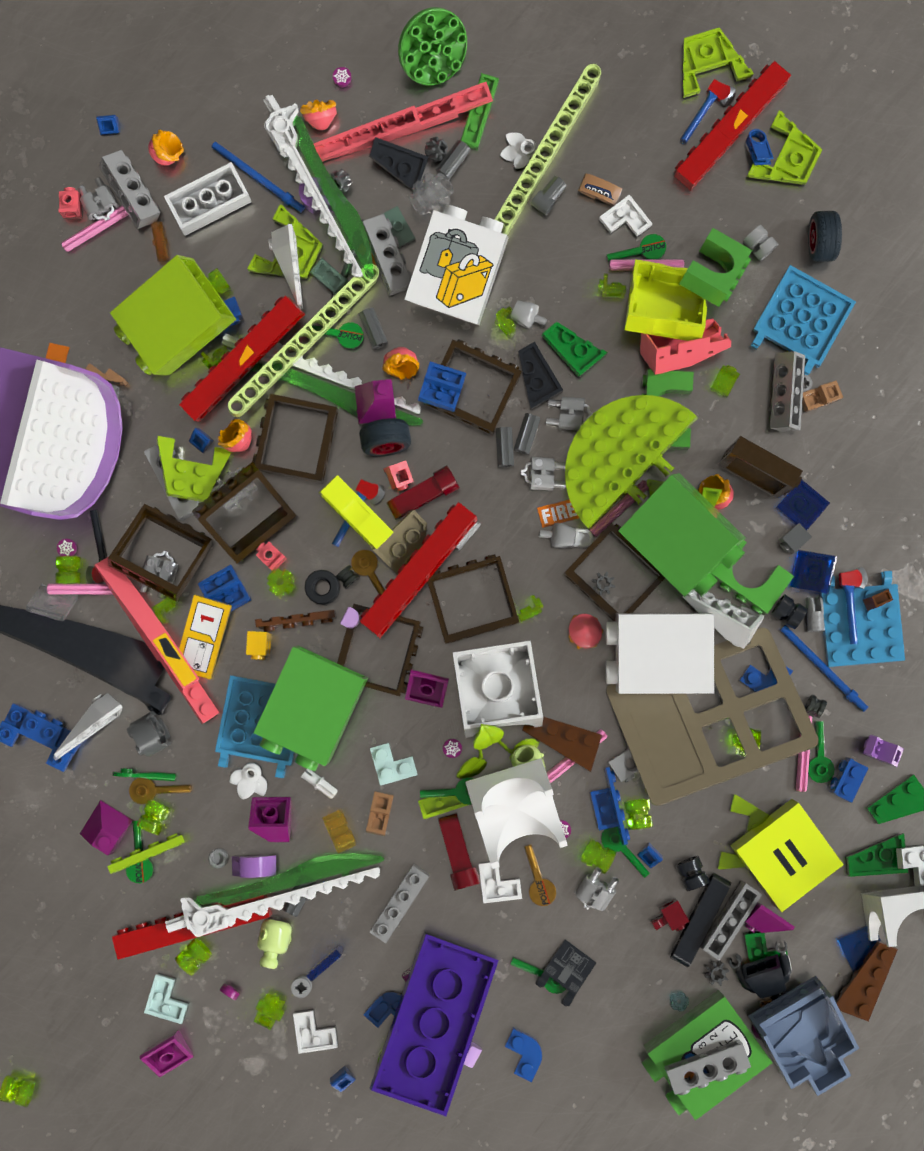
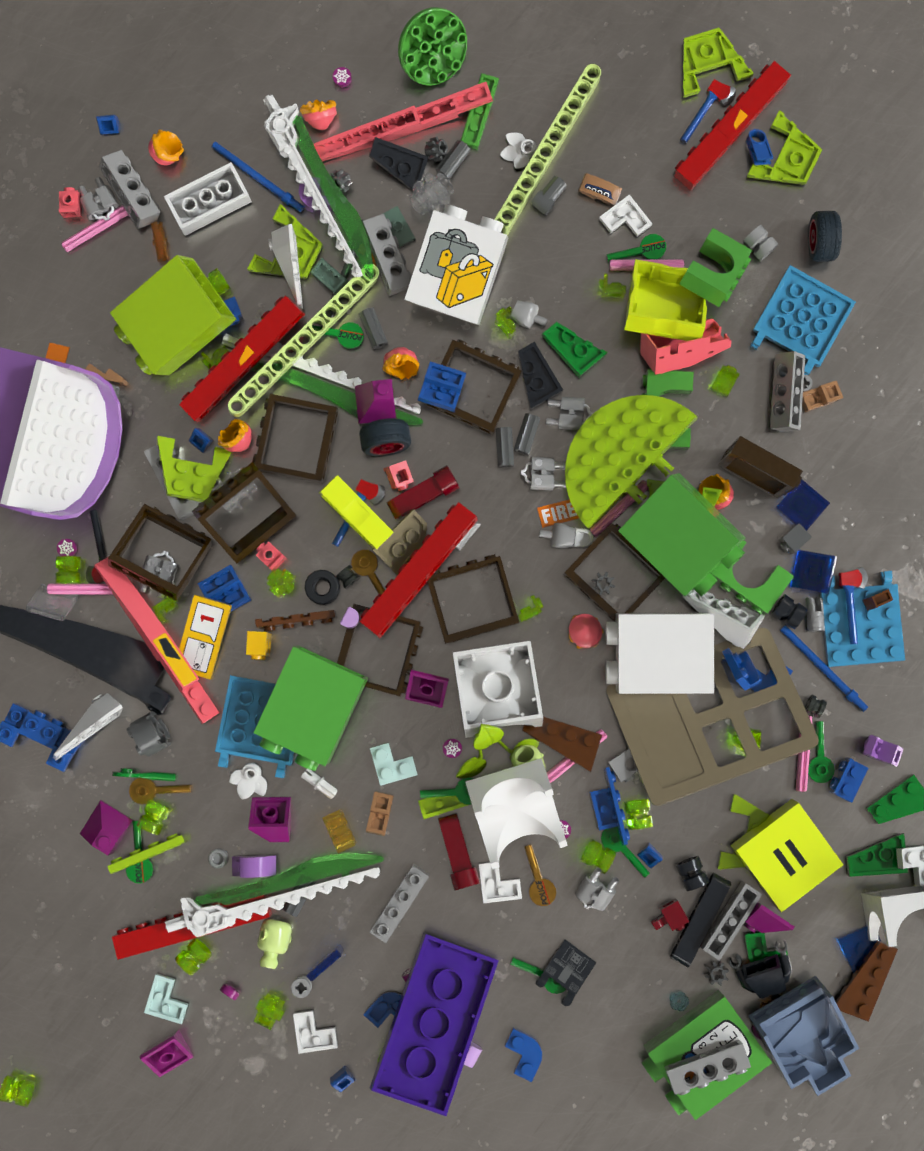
(742, 668): none -> blue bracket

